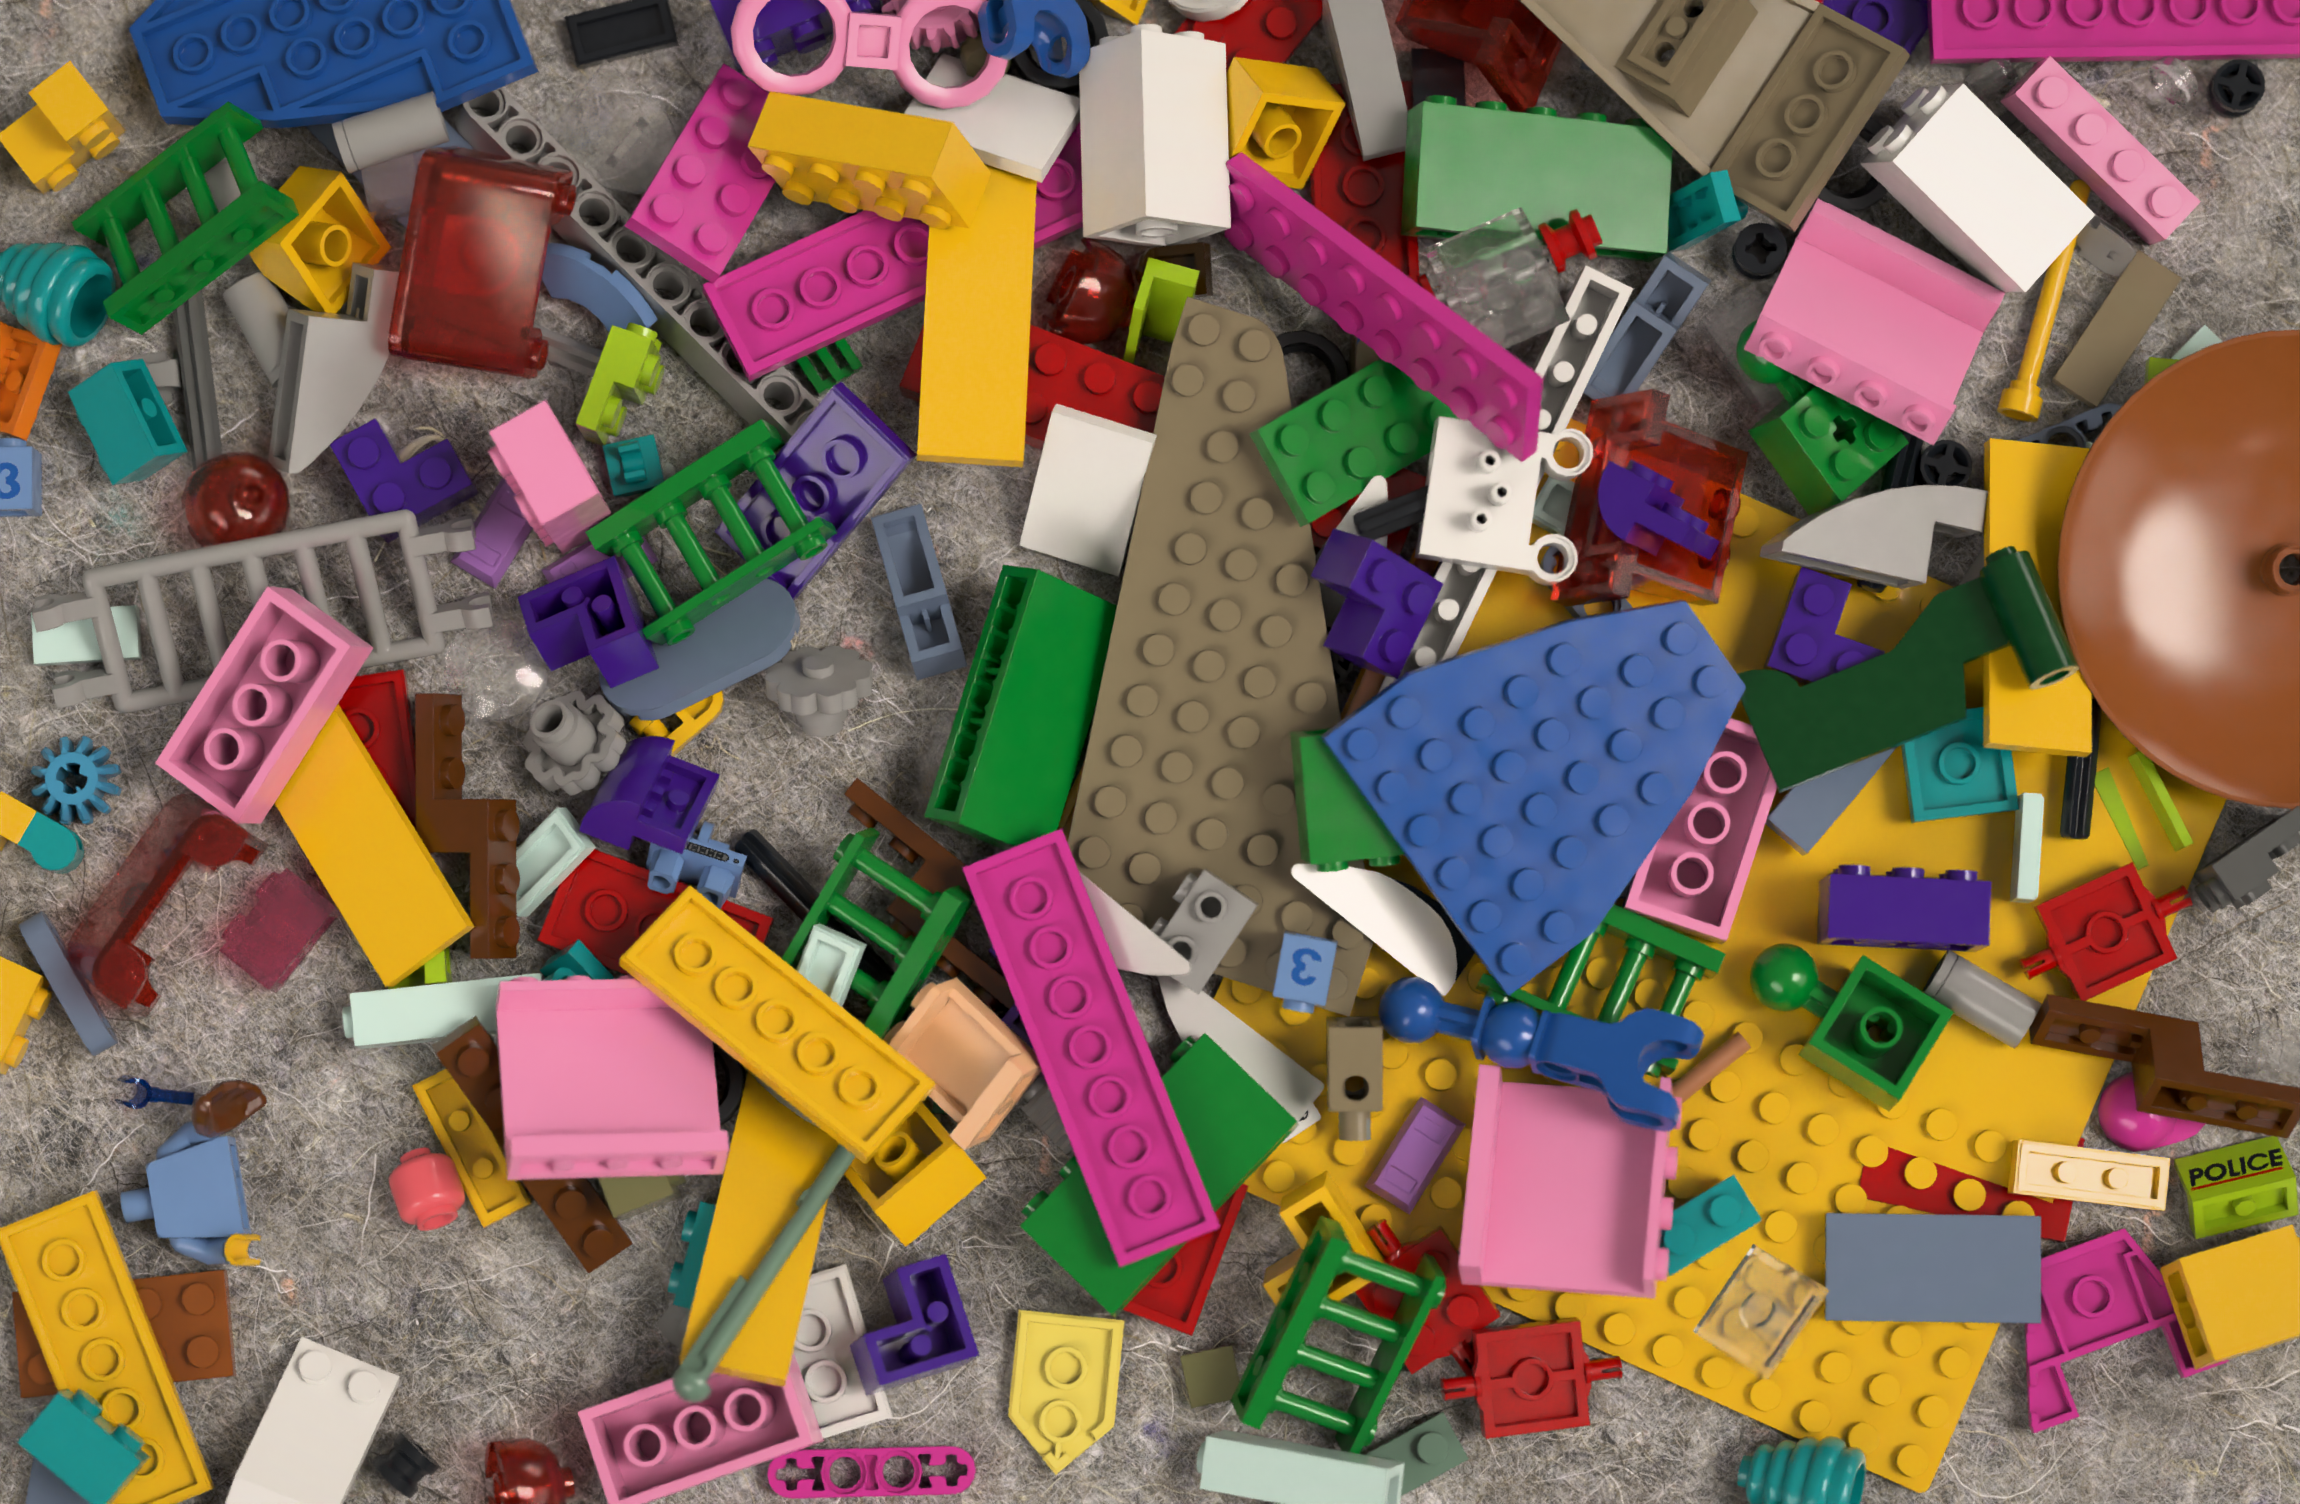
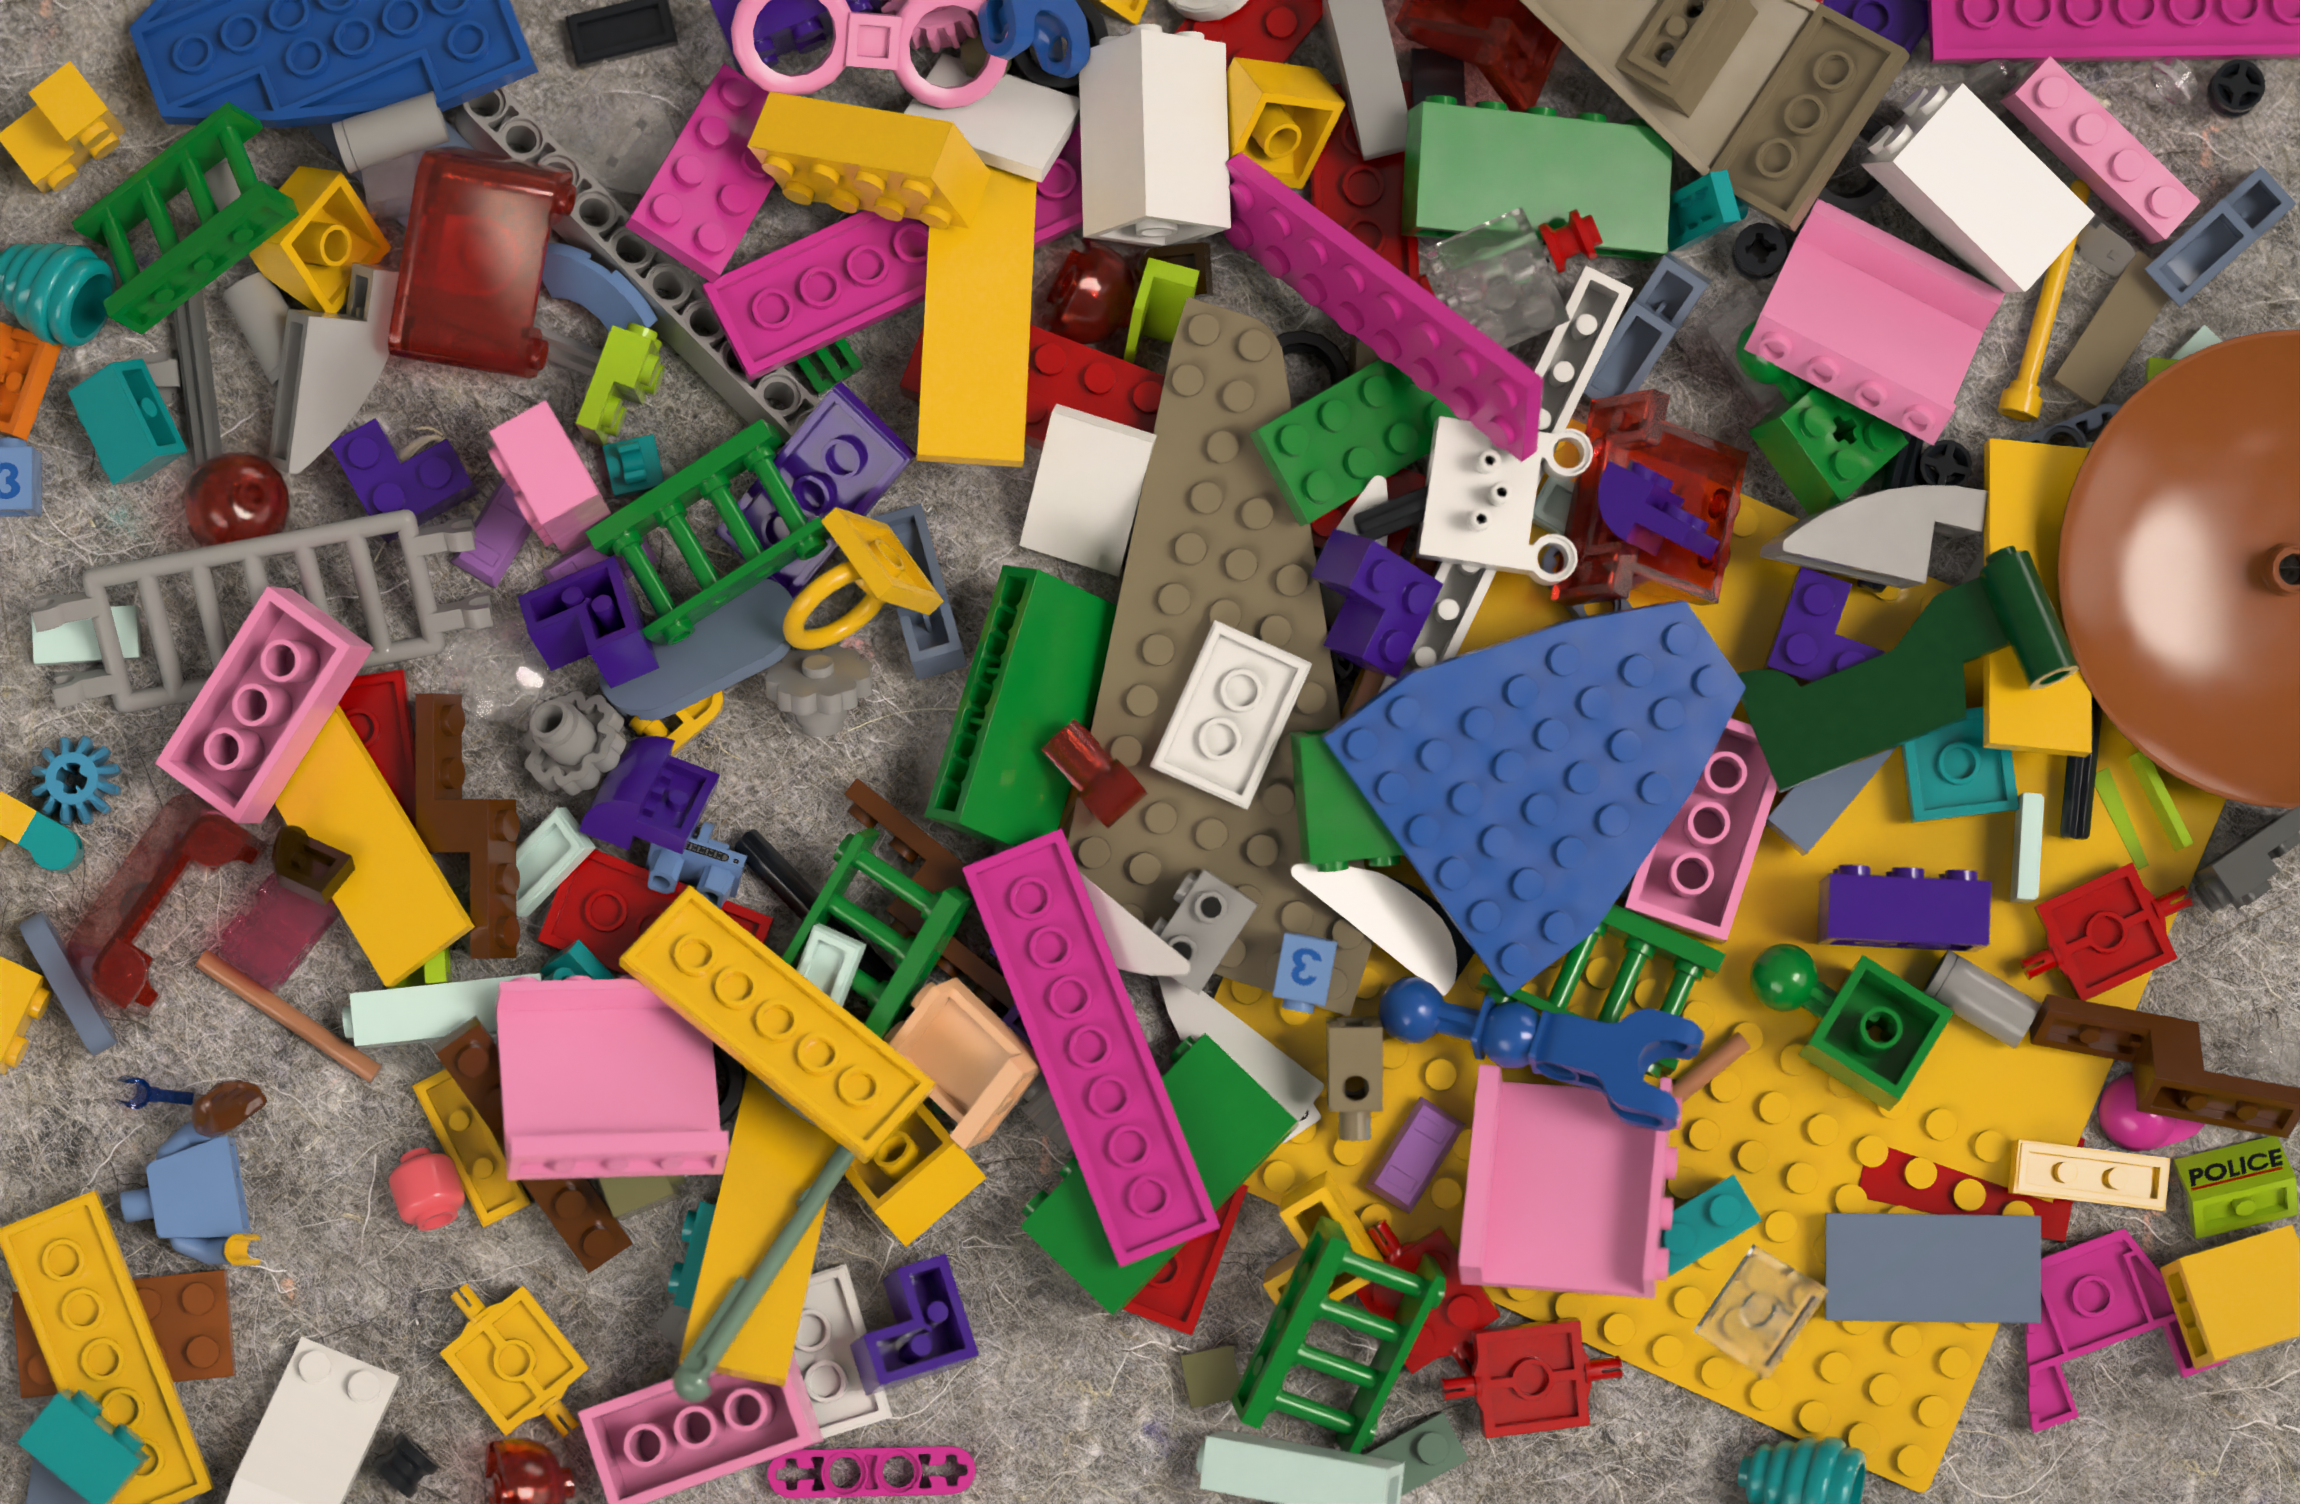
(288, 1016): none -> nougat bar
(309, 865): none -> dark brown plate
(515, 1360): none -> yellow plate
(876, 565): none -> yellow tile
(1064, 1382): light yellow tile -> none
(1102, 783): none -> clear red piece
(1231, 714): none -> white tile
(2220, 236): none -> sand blue slope

